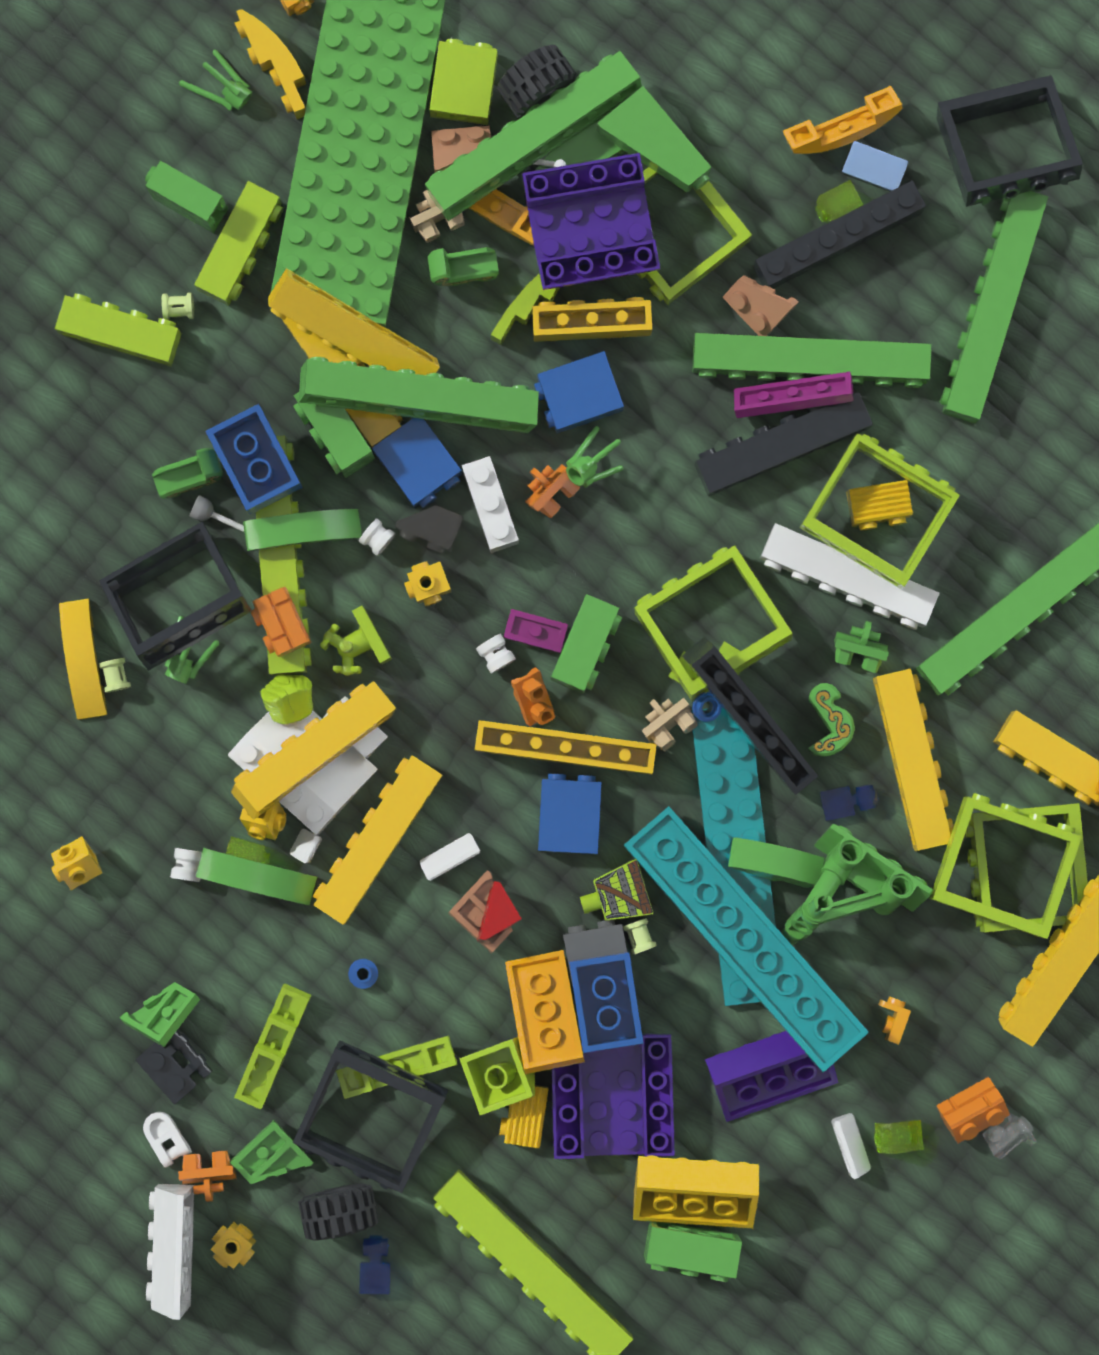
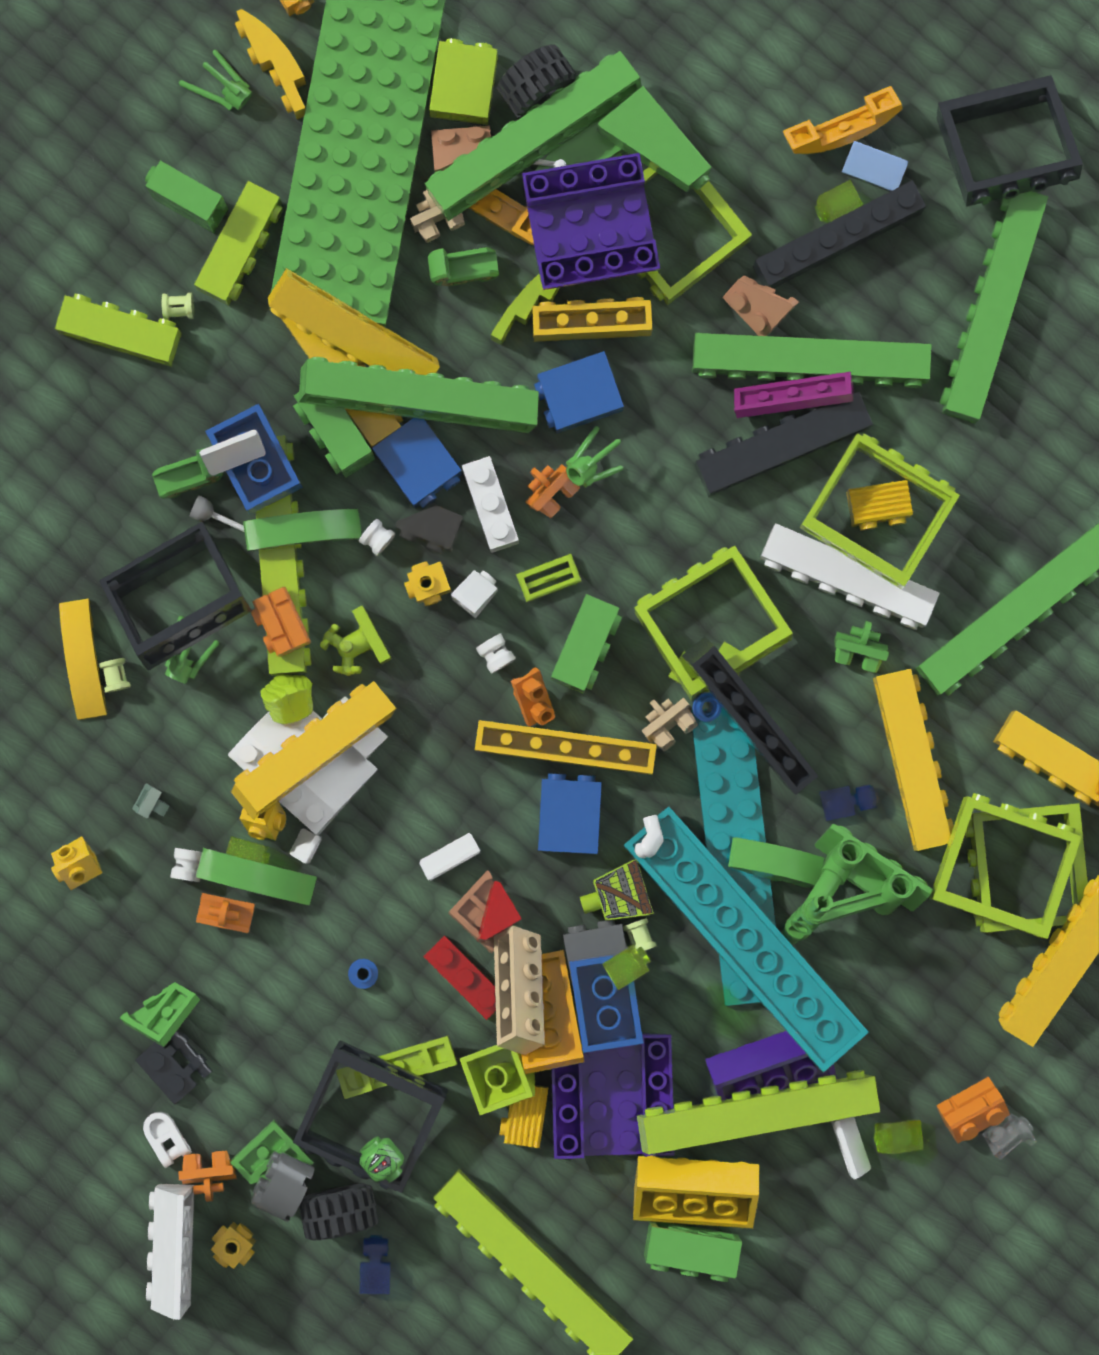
(149, 801): none -> sand green tile
(225, 913): none -> orange hips
(232, 452): none -> white slope
(272, 1046): lime slope -> none
(283, 1187): none -> dark grey brick
(377, 840): yellow brick -> none
(381, 1159): none -> bright green head
(463, 976): none -> red plate
(475, 592): none -> white slope
(519, 990): none -> tan brick
(535, 631): magenta plate -> none
(572, 569): none -> lime tile
(627, 965): none -> clear neon green brick
(653, 839): none -> white arm
(757, 1113): none -> lime brick
(835, 718): bright green animal -> none
(895, 1025): light orange bracket -> none

